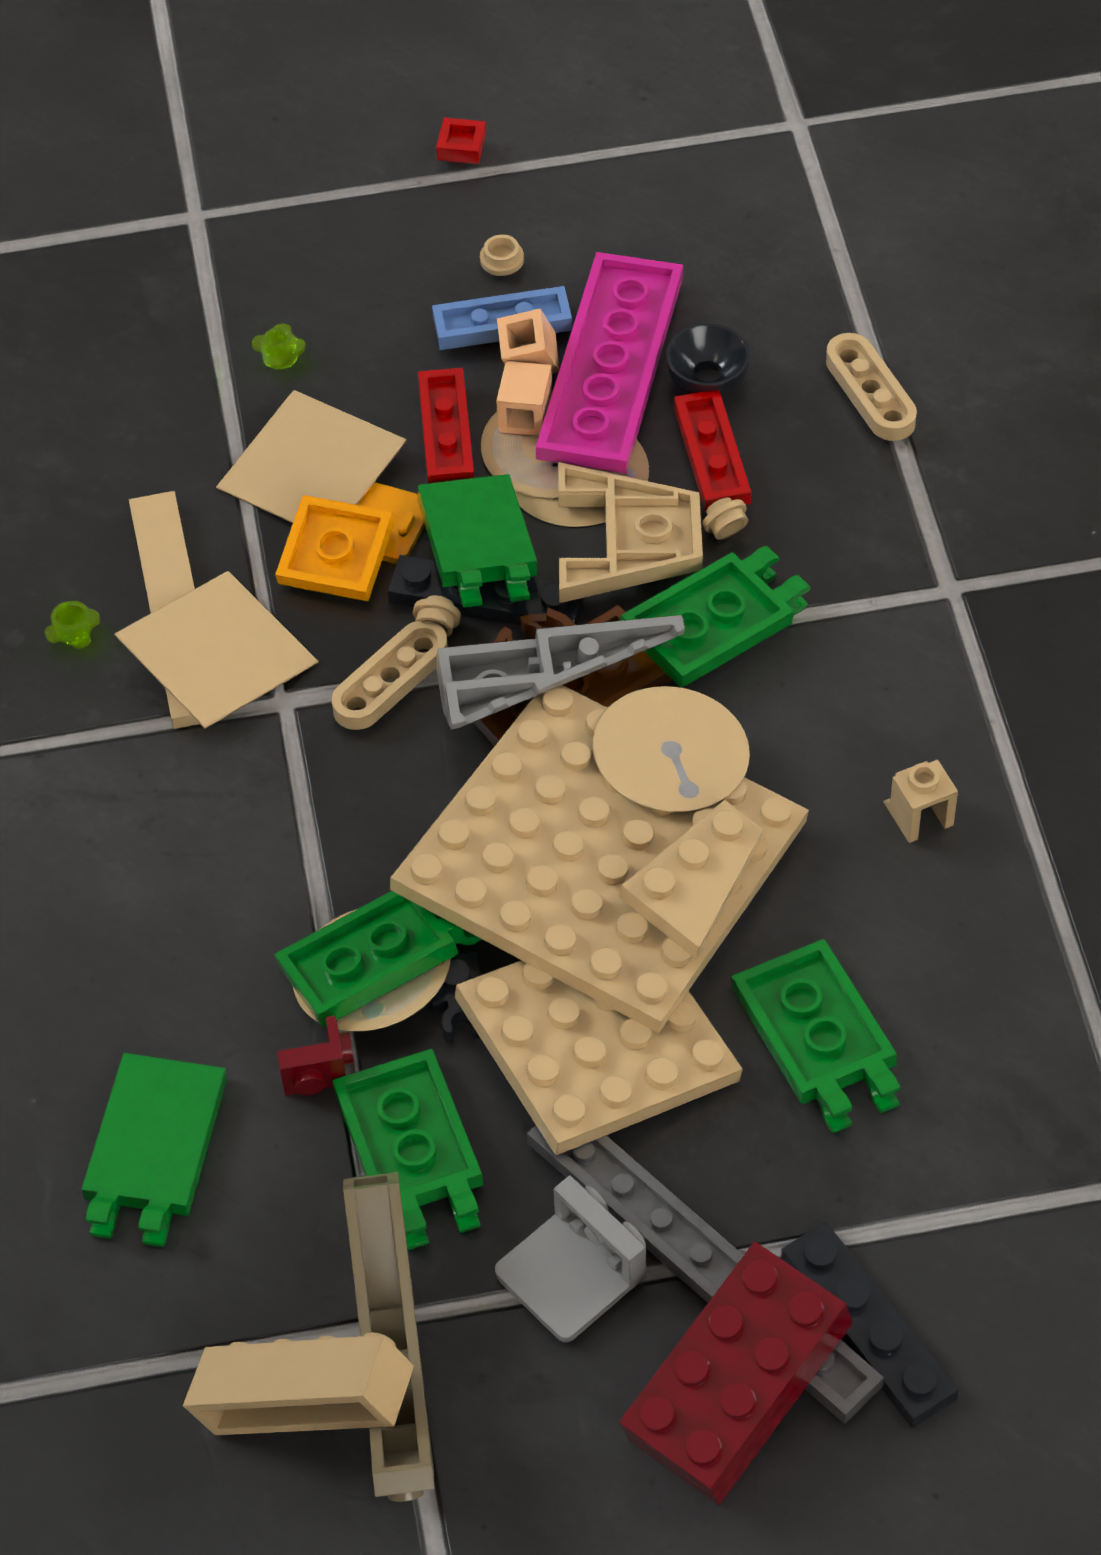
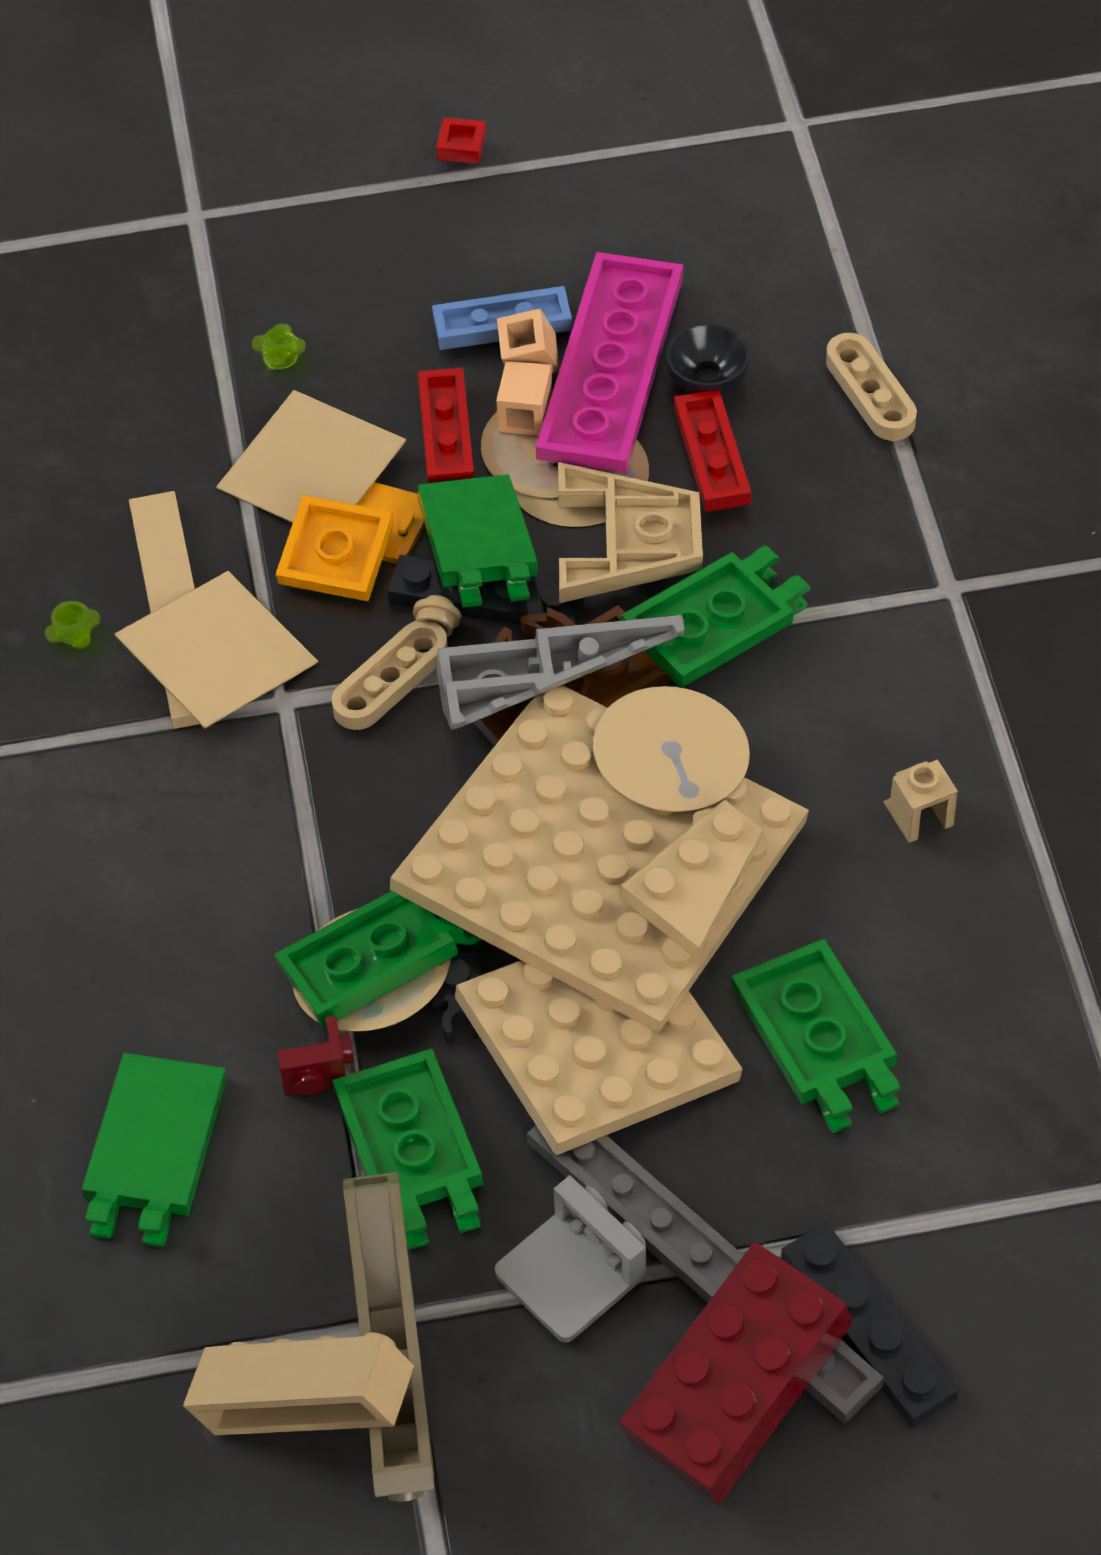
(501, 255): tan plate -> none
(725, 518): tan plate -> none

